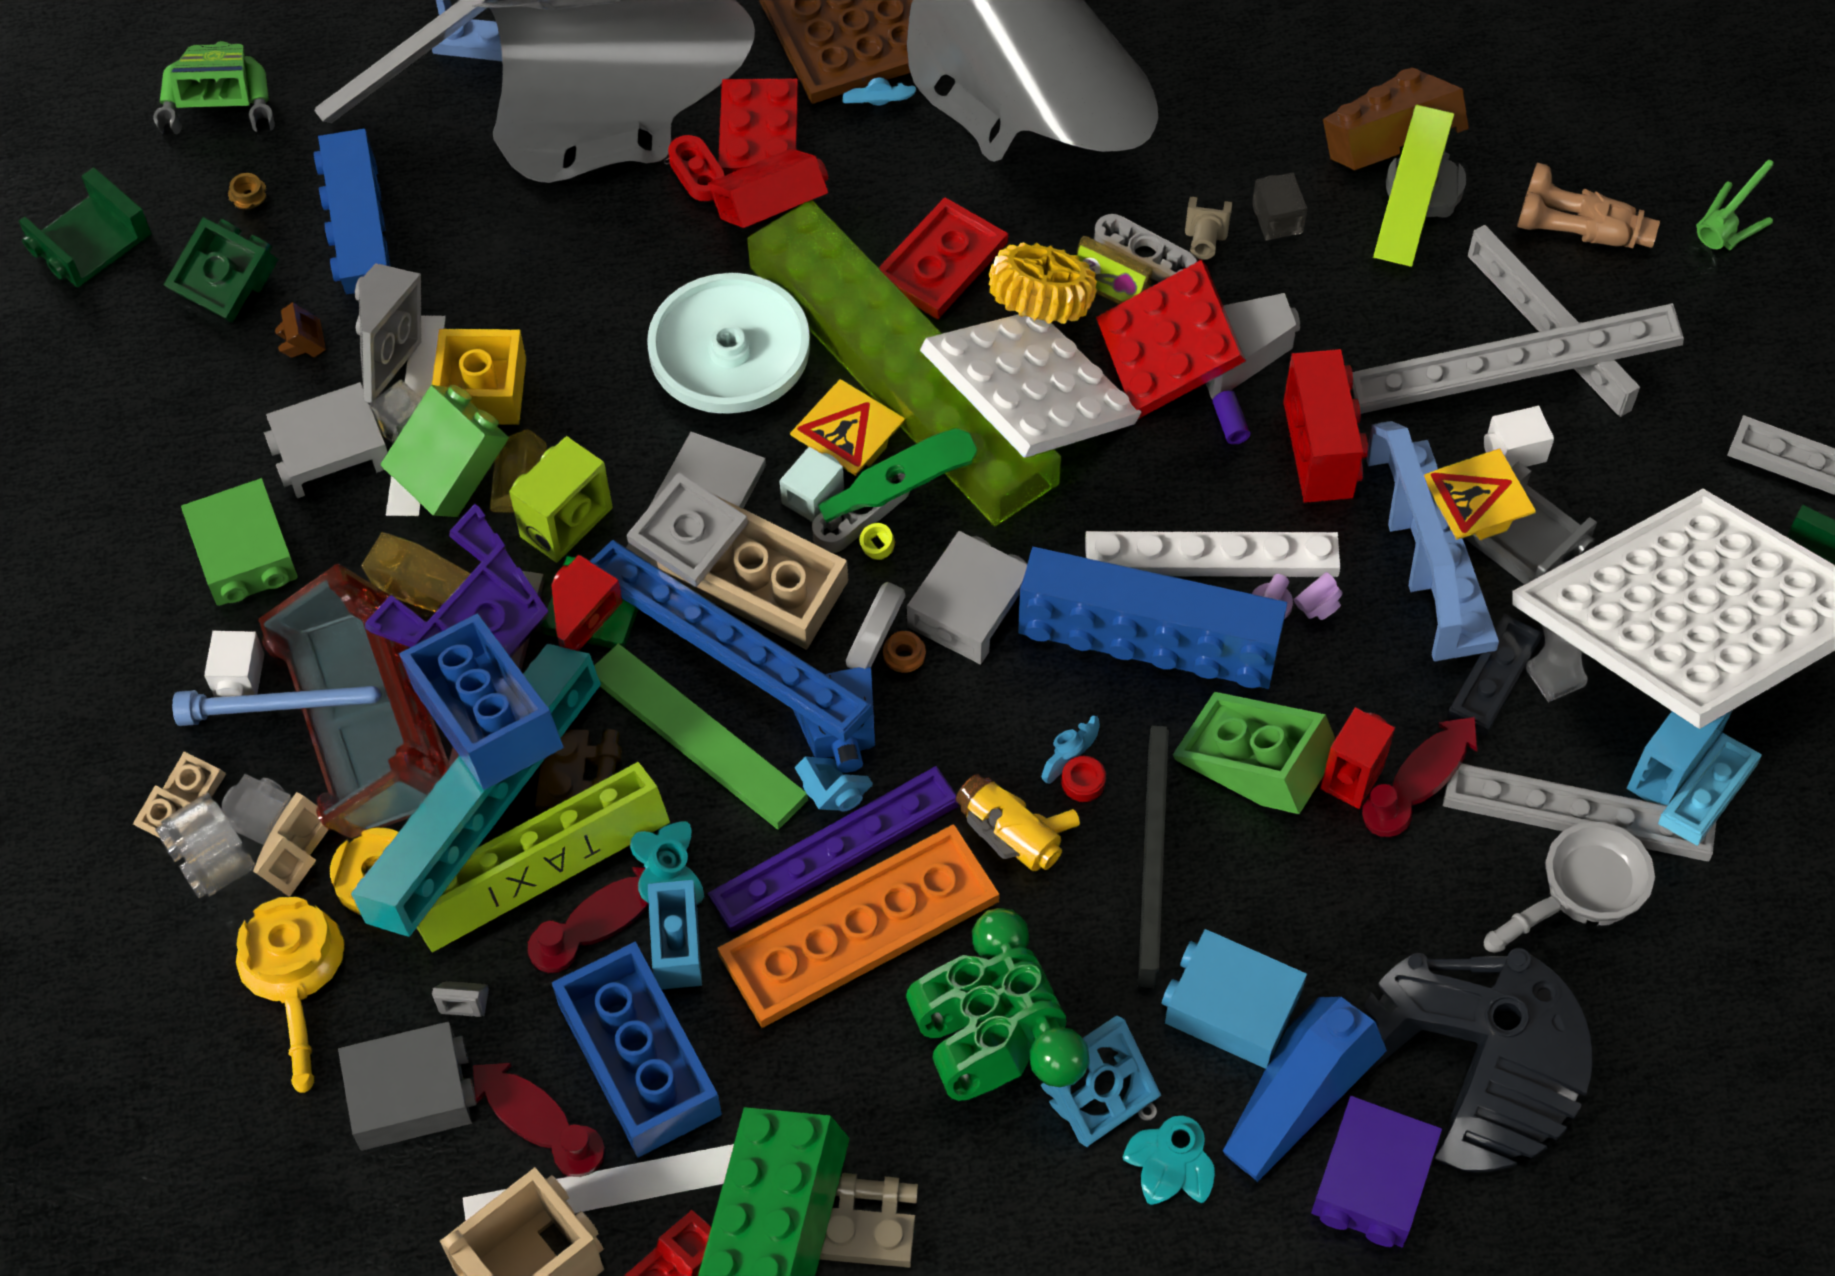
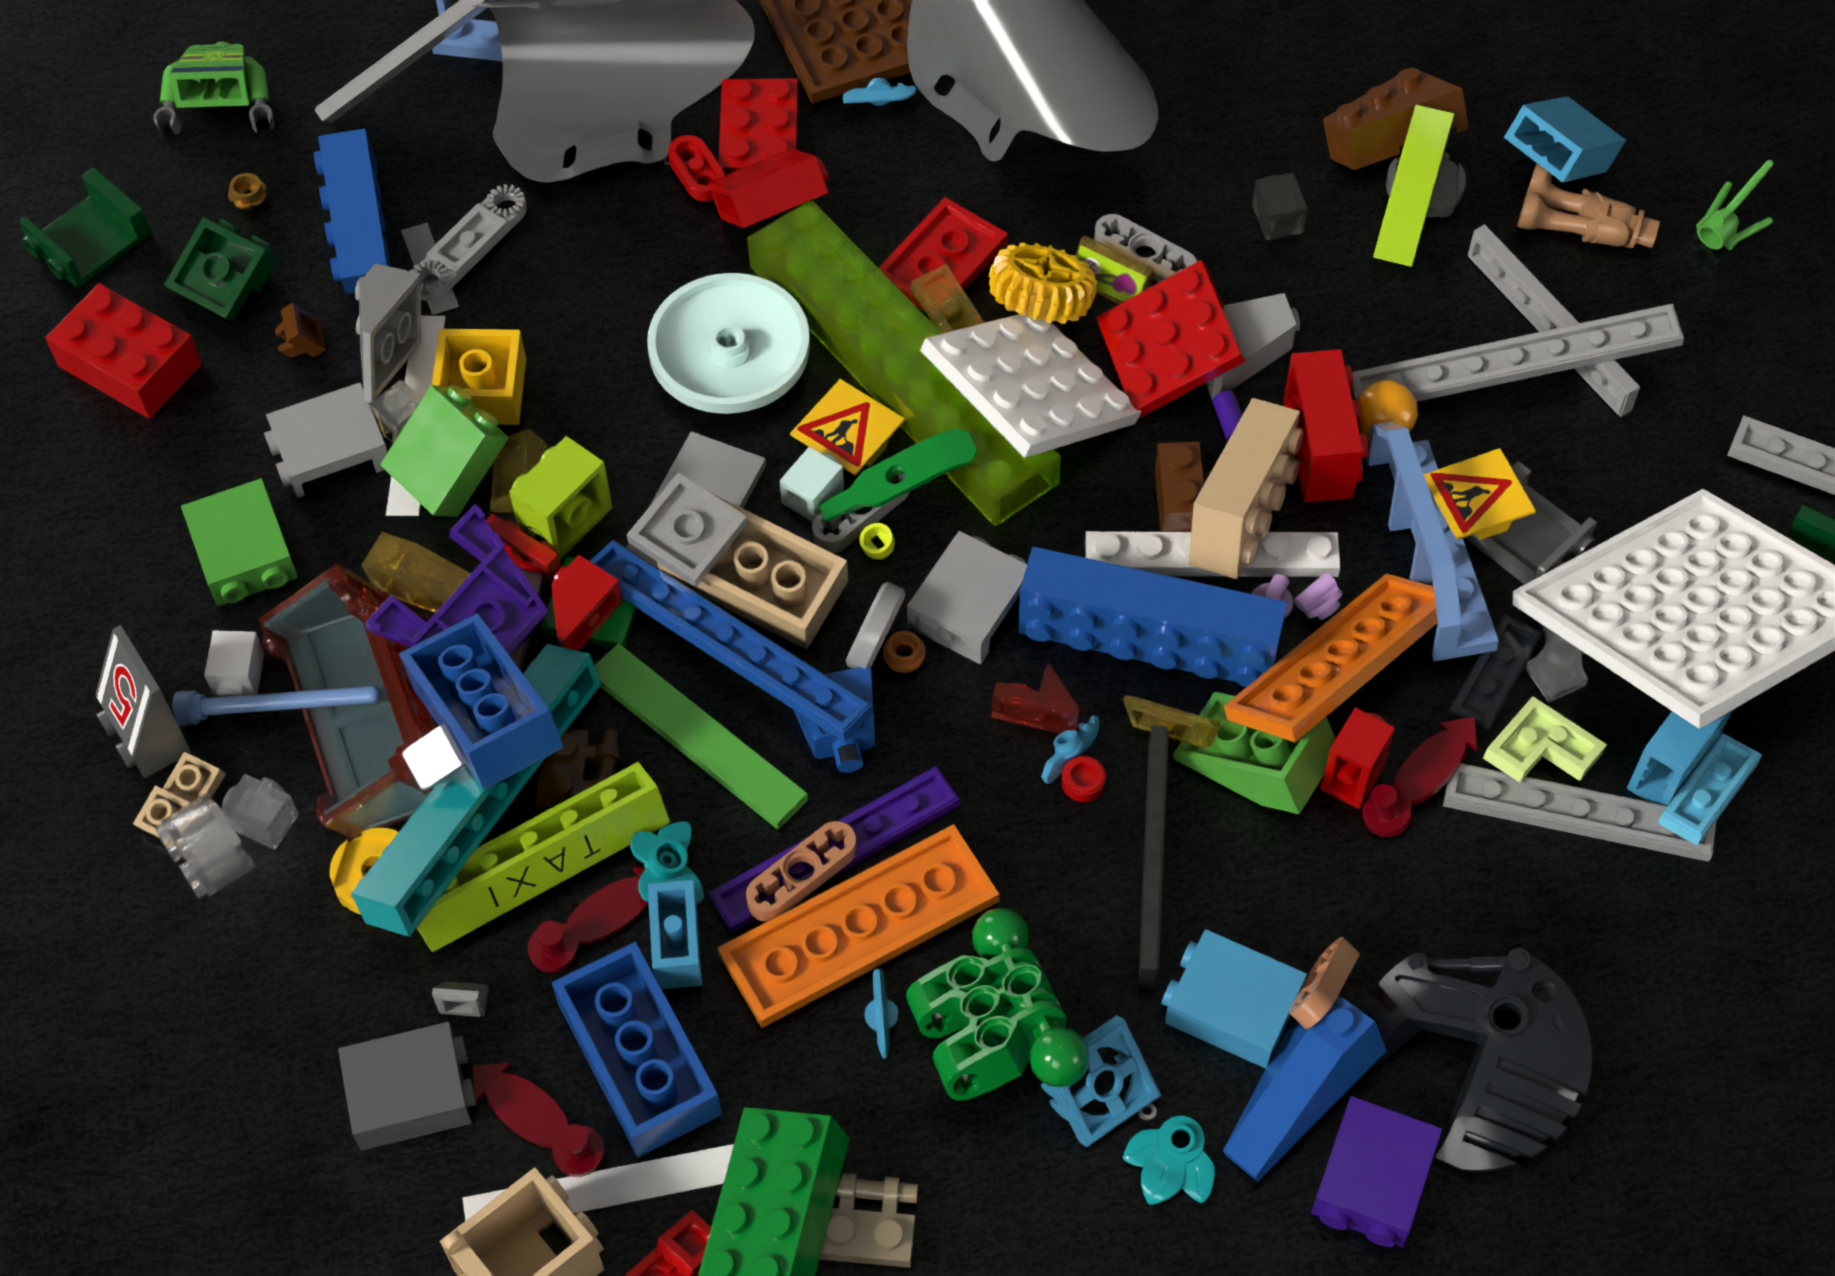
(124, 350): none -> red brick
(137, 709): none -> dark grey slope
(285, 957): yellow piece -> none
(288, 847): tan slope -> none
(419, 242): none -> light grey sticker
(434, 758): none -> slope
(470, 241): none -> light grey plate
(526, 551): none -> red plate
(804, 852): none -> nougat beam
(829, 786): dark azure bracket -> none
(881, 1013): none -> dark azure piece
(945, 300): none -> clear yellow slope
(1011, 826): yellow piece -> none
(1044, 709): none -> clear red slope
(1177, 484): none -> reddish brown brick
(1181, 724): none -> clear yellow slope
(1206, 227): dark tan piece -> none
(1245, 488): none -> tan brick
(1324, 983): none -> nougat beam
(1336, 659): none -> orange plate
(1385, 403): none -> light orange hair
(1520, 436): white brick -> none
(1544, 733): none -> yellowish green plate
(1564, 139): none -> dark azure brick
(1592, 875): light grey piece -> none

